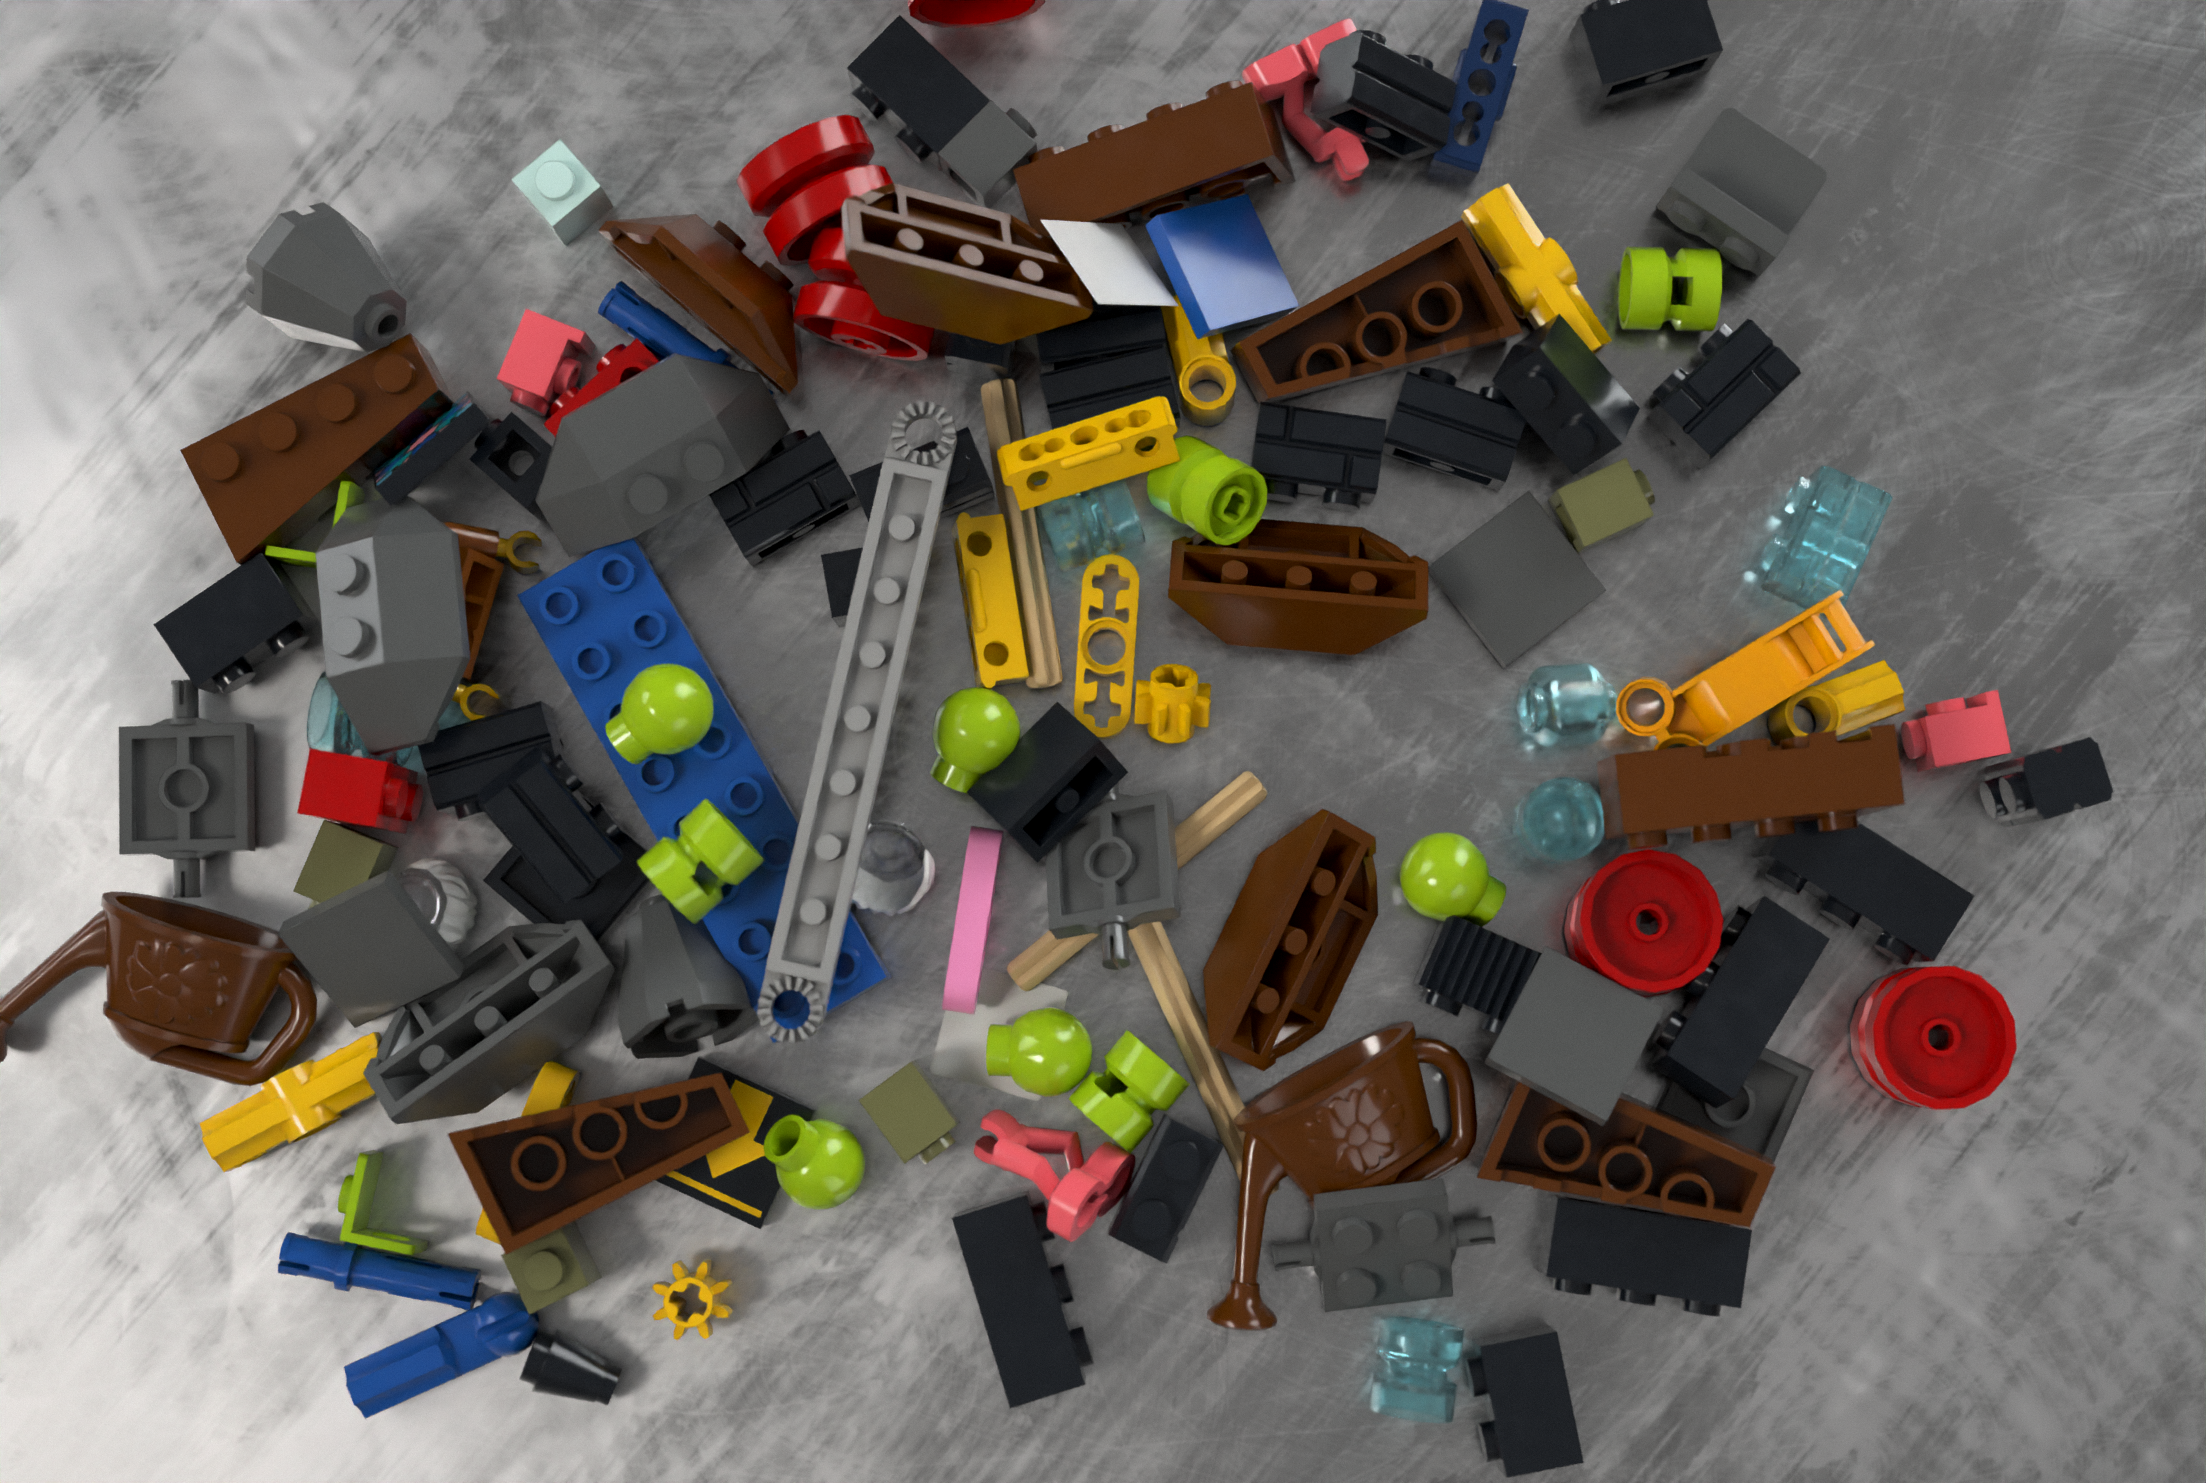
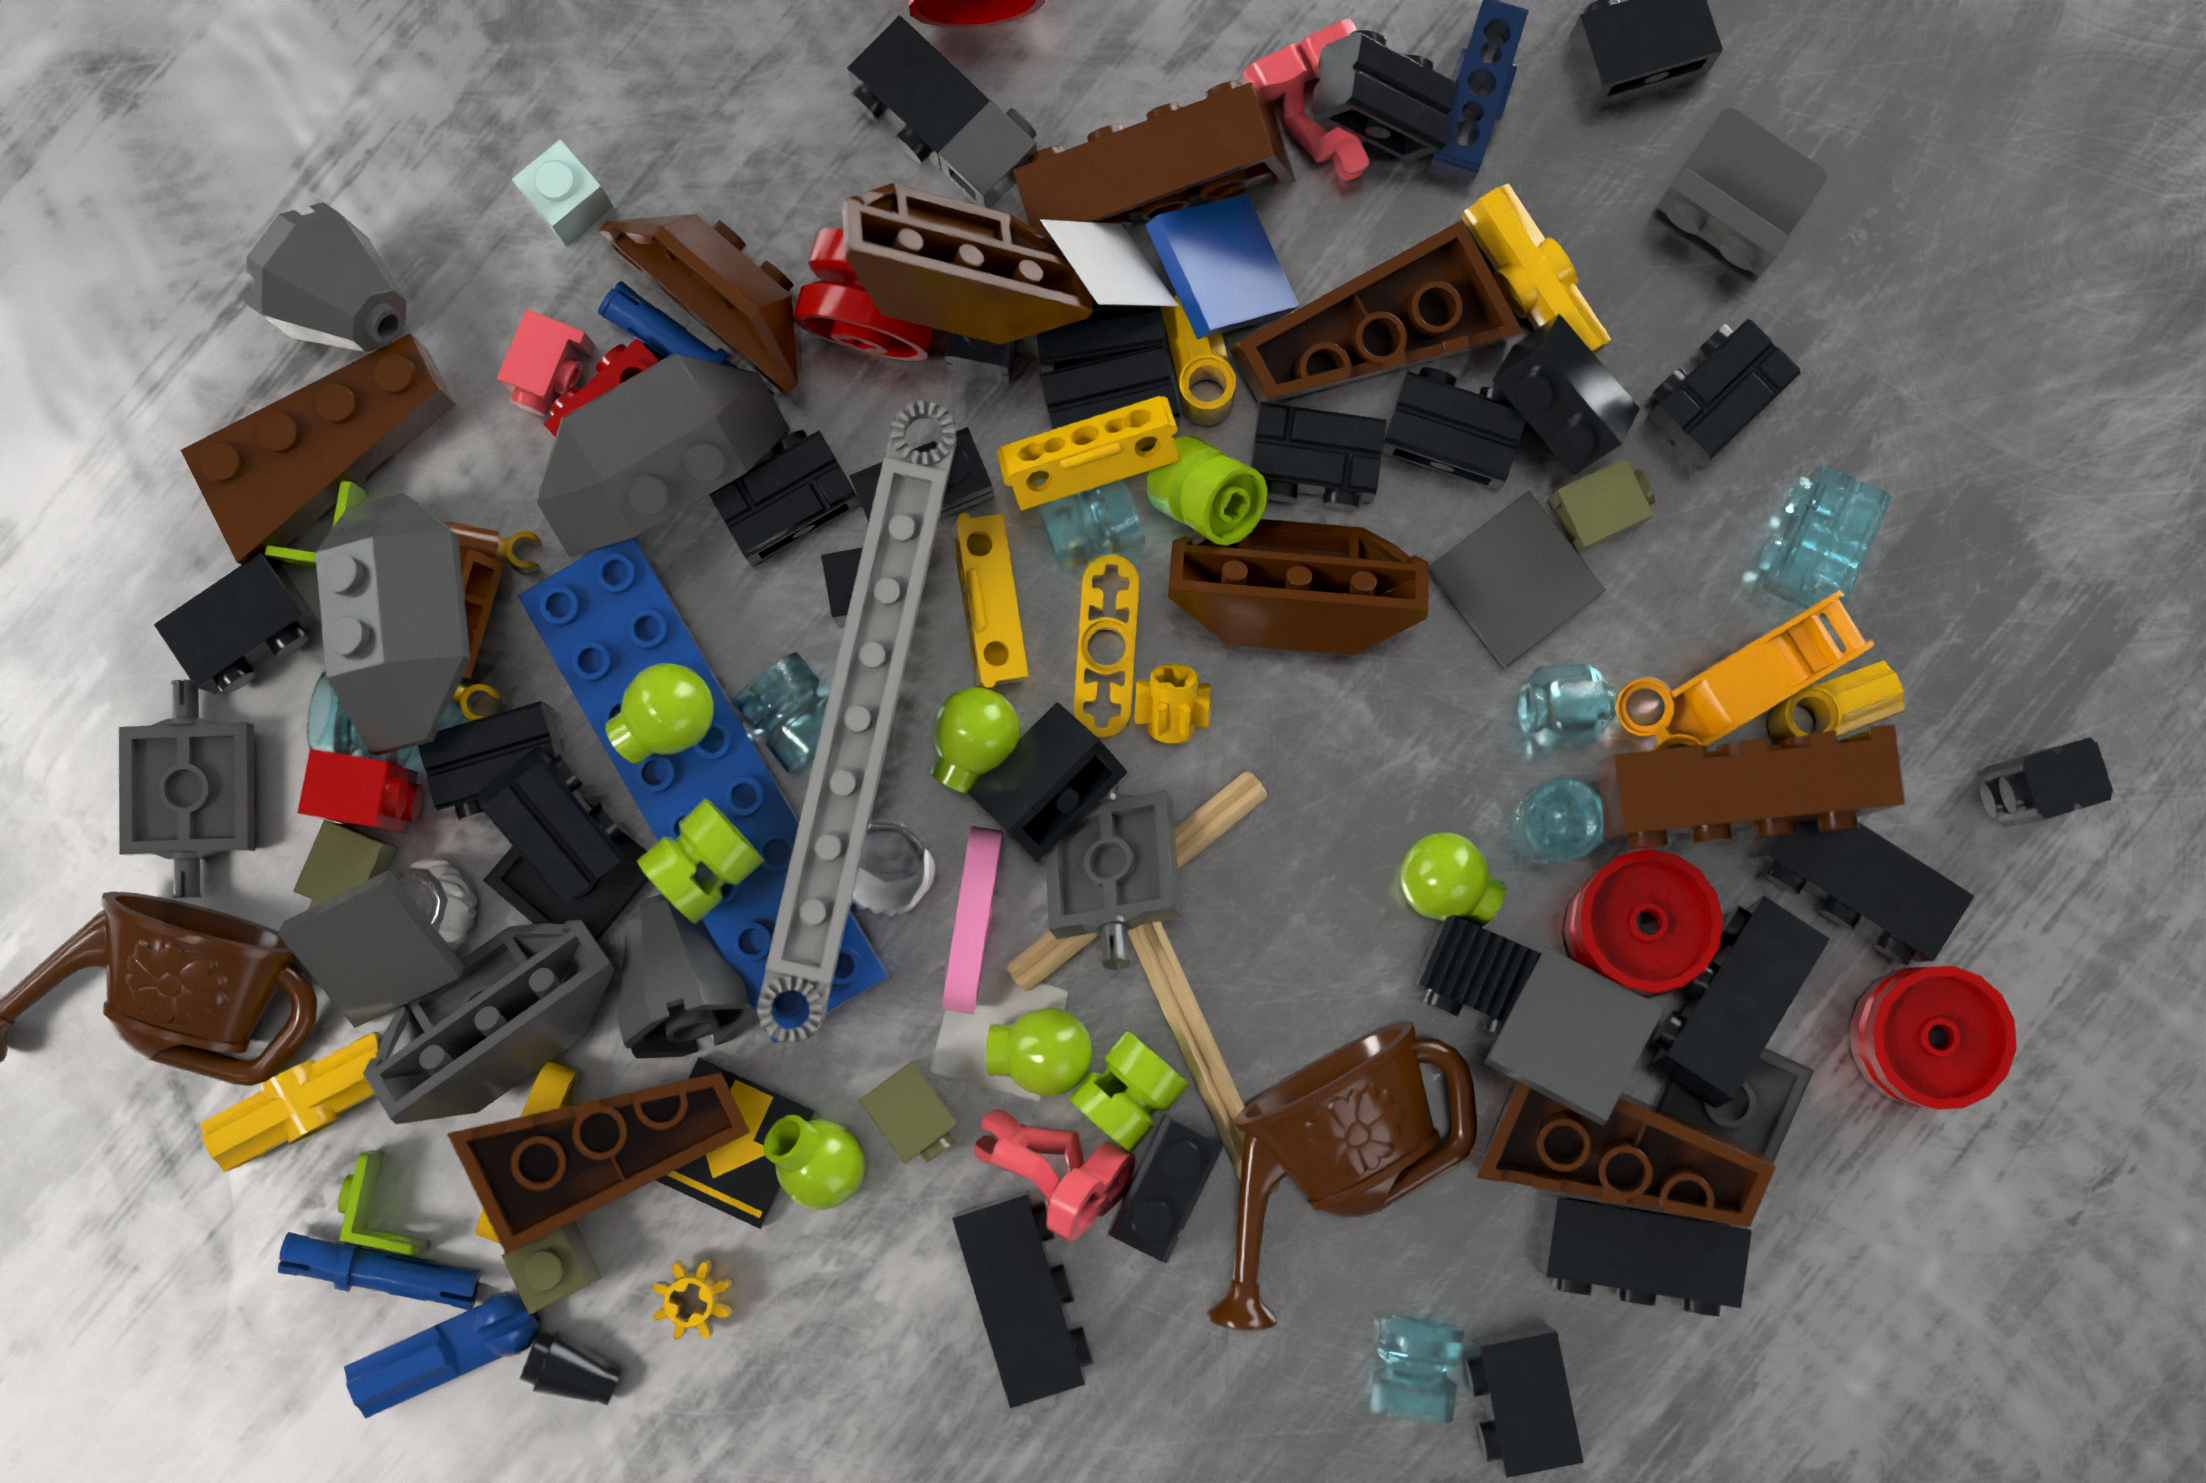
(430, 449): black tile -> none
(498, 450): black brick -> none
(788, 707): none -> clear light blue wheel
(806, 180): red wheel -> none
(1003, 427): tan axle -> none
(1291, 940): reddish brown wedge -> none
(1383, 1244): dark grey plate -> none
(1647, 289): lime wheel -> none
(1957, 734): coral brick -> none

